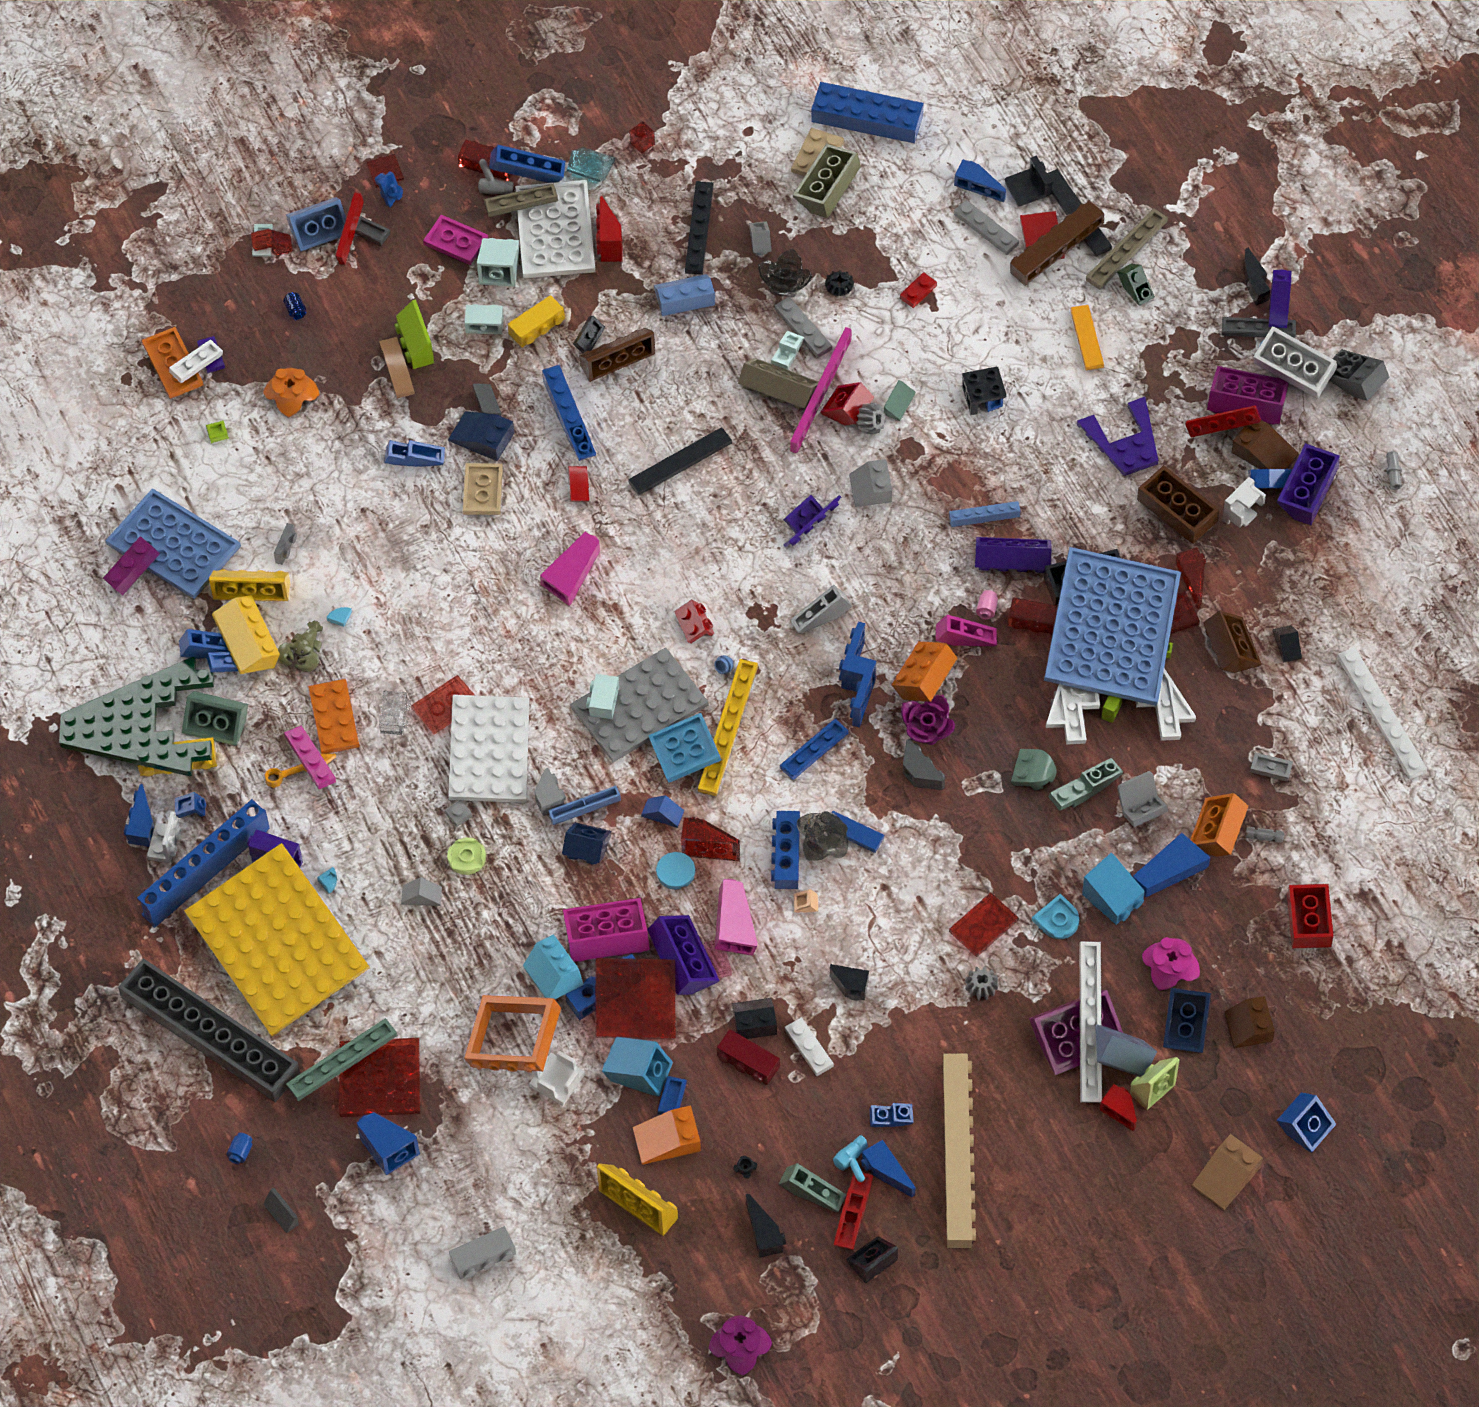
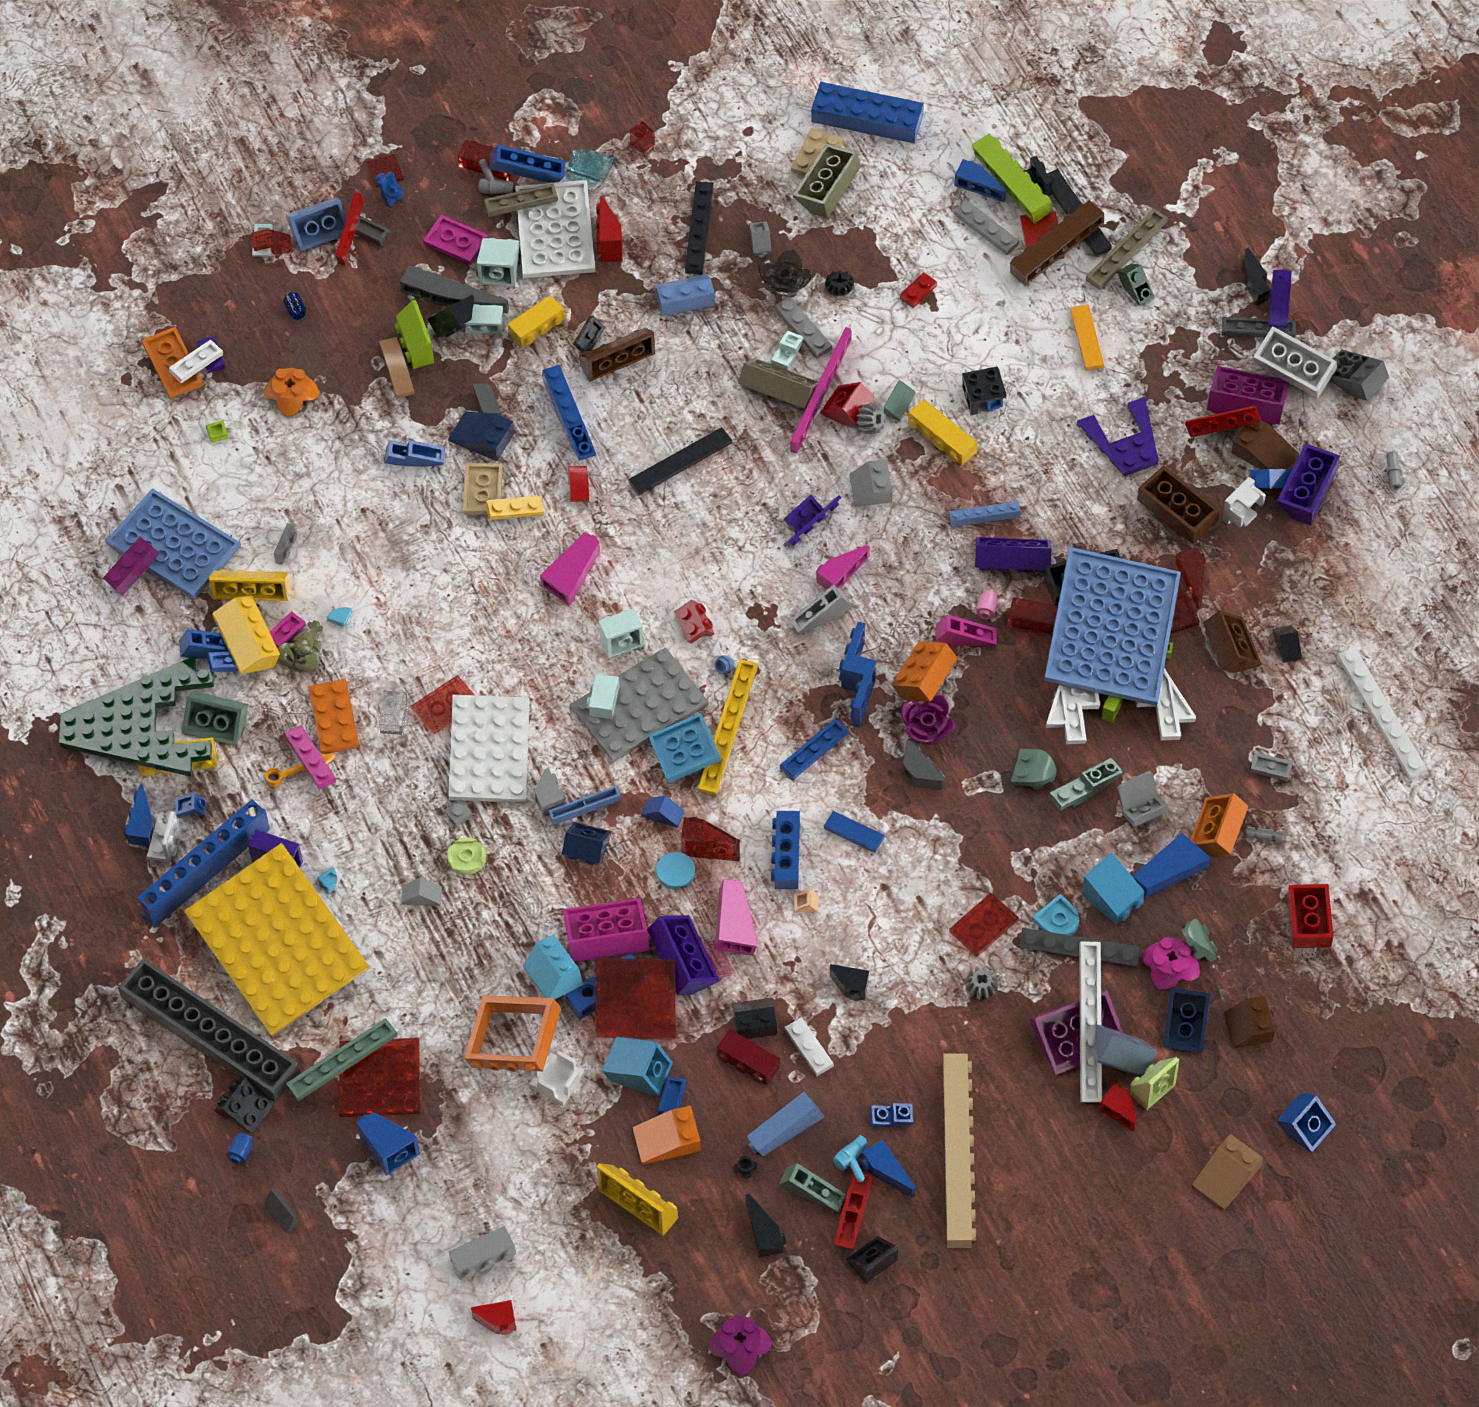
(244, 1104): none -> black bracket
(287, 629): none -> dark pink plate
(444, 291): none -> dark grey slope
(452, 317): none -> black slope
(496, 1317): none -> red slope
(514, 507): none -> yellow plate
(621, 632): none -> light aqua brick
(785, 1124): none -> medium blue slope
(816, 843): clear smoke brick -> none
(841, 568): none -> dark pink slope
(942, 432): none -> yellow brick
(1012, 178): none -> lime brick
(1069, 945): none -> dark grey plate
(1197, 938): none -> sand green slope

